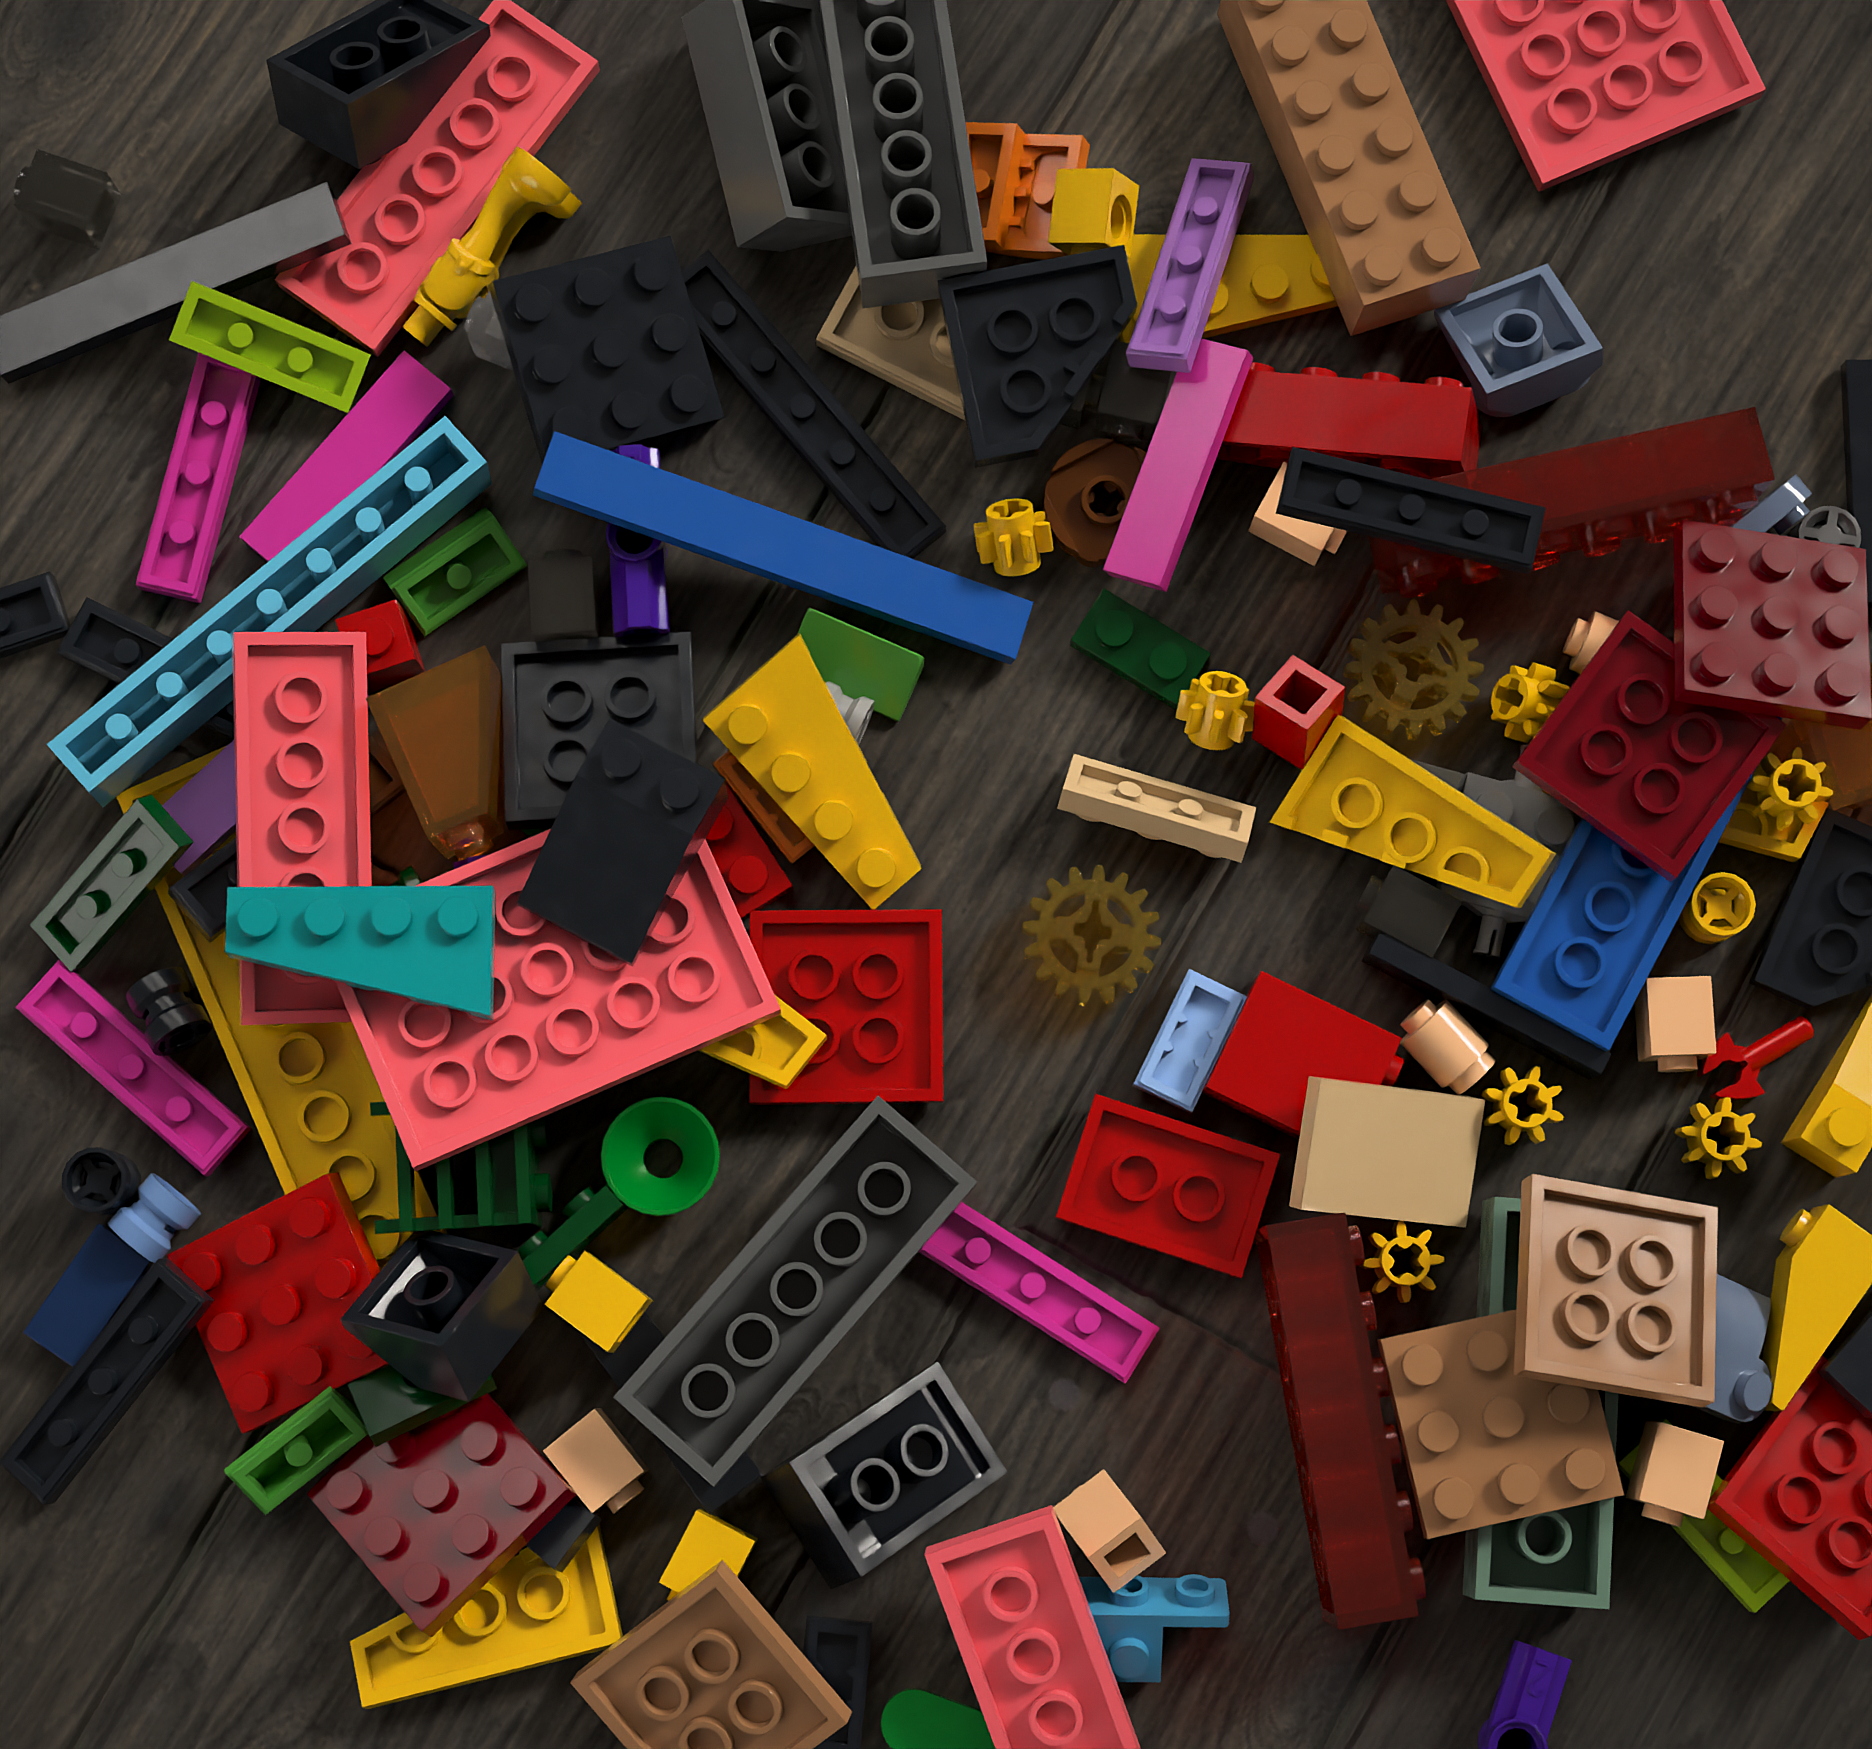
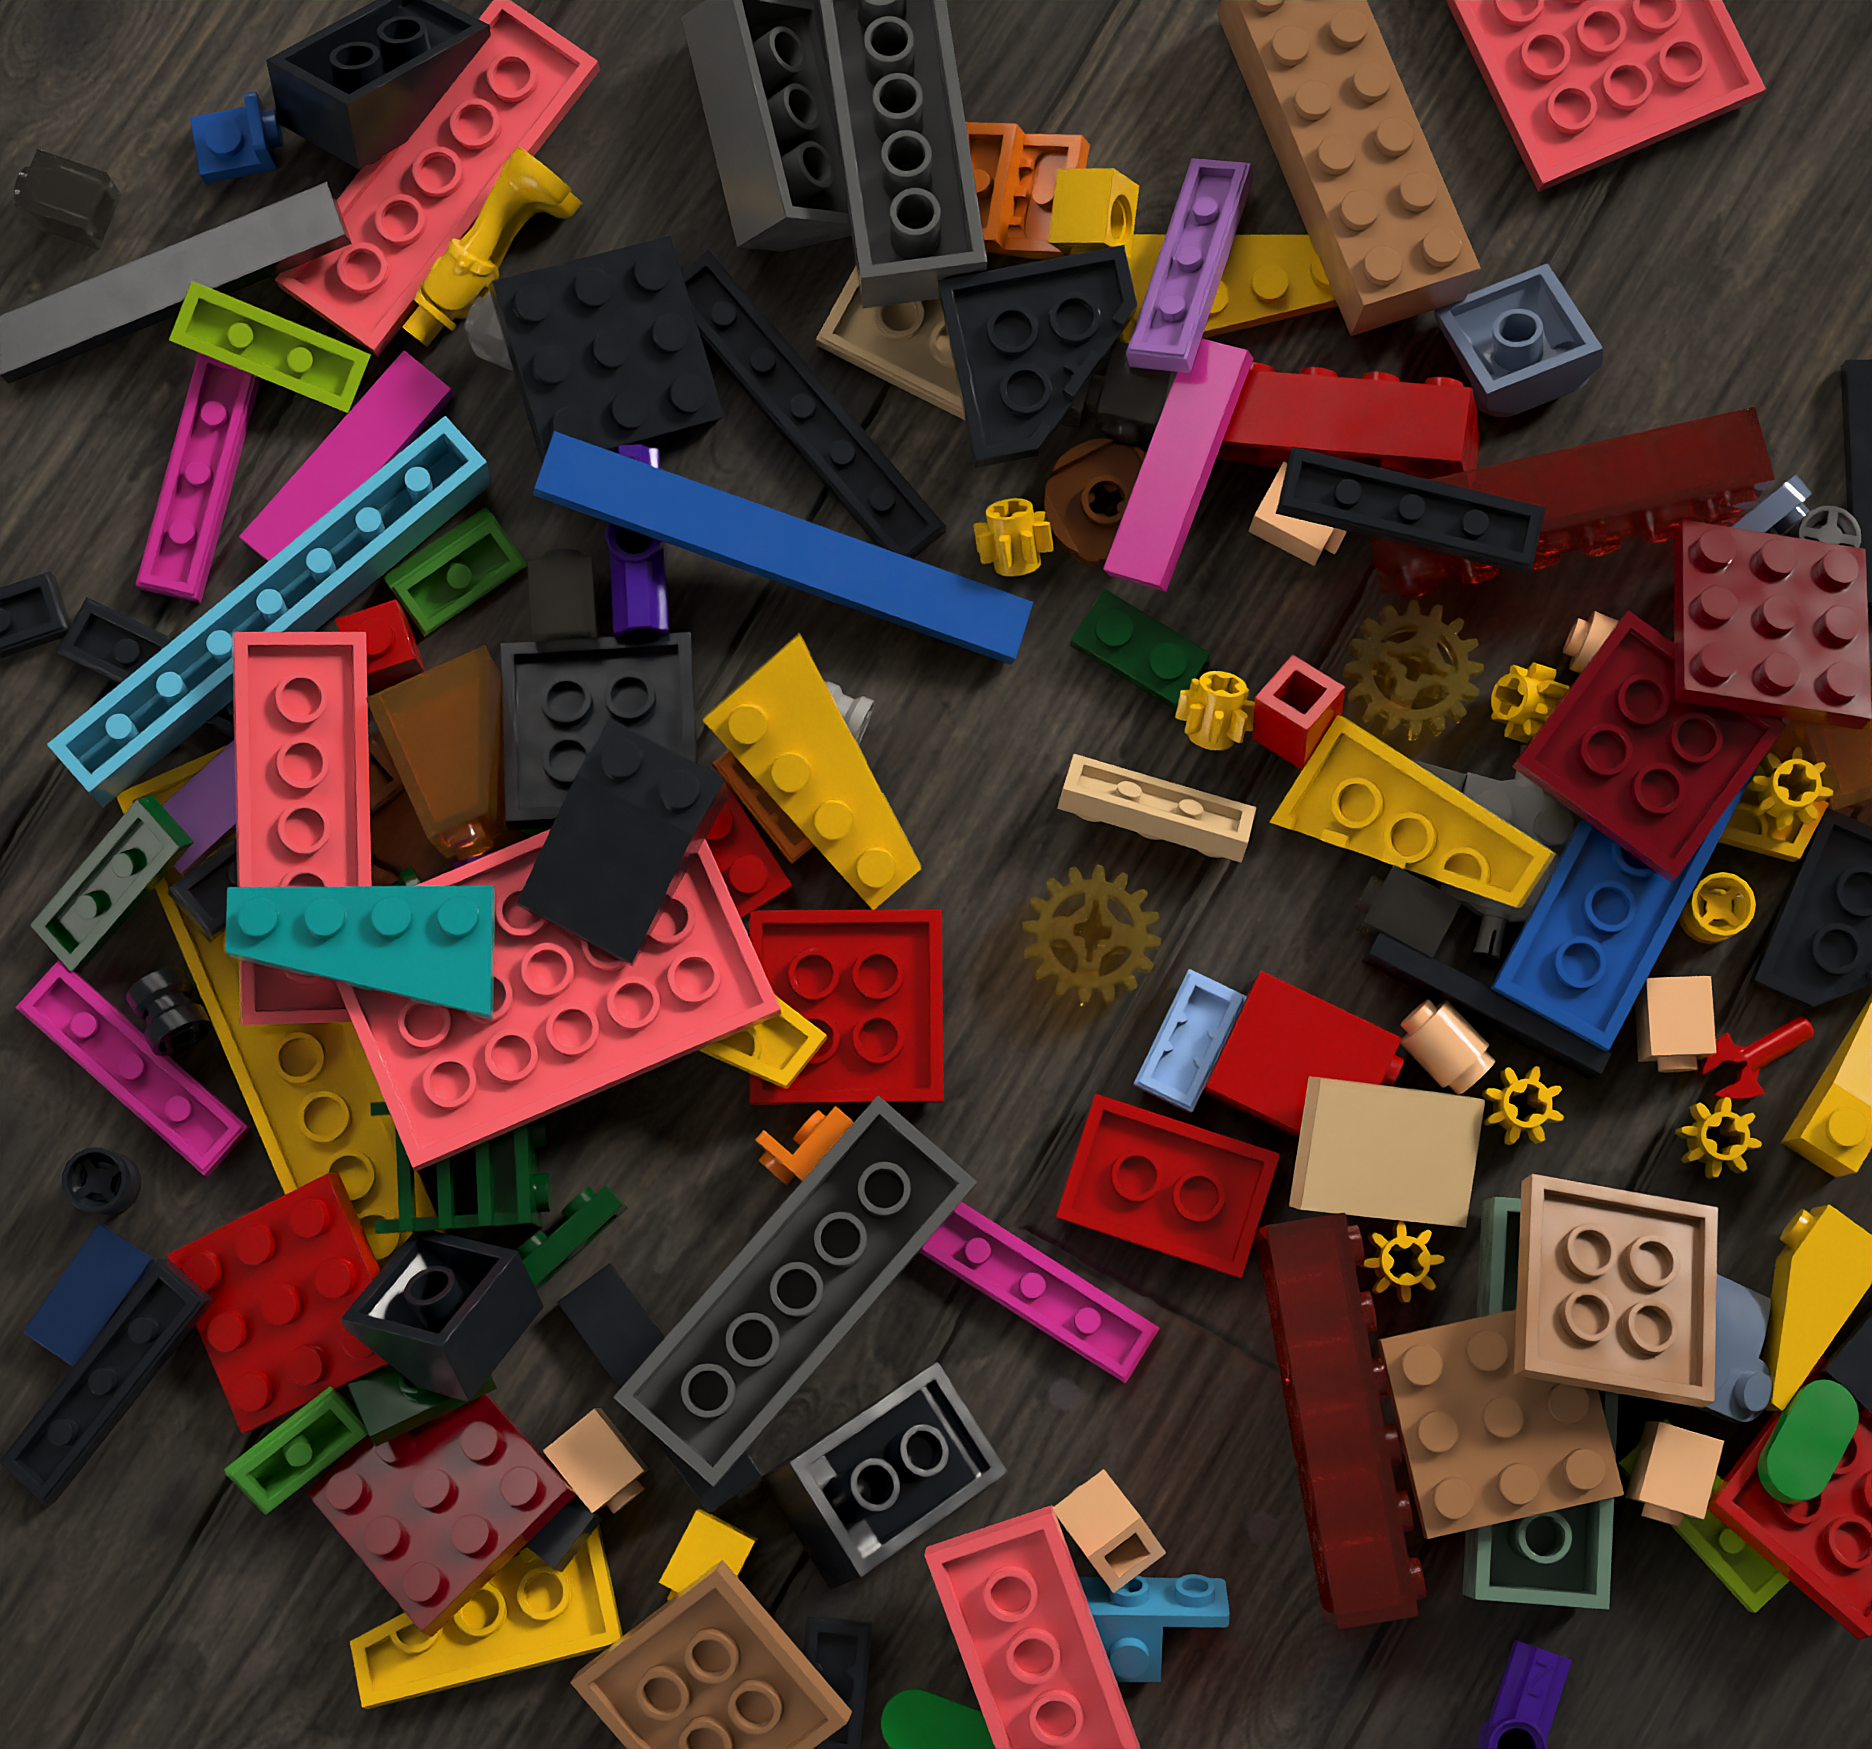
(154, 1218): medium blue wheel -> none
(237, 141): none -> blue bracket
(595, 1300): yellow brick -> none
(636, 1131): green piece -> none
(815, 1141): none -> orange bracket
(862, 662): bright green slope -> none
(1808, 1442): none -> green tile

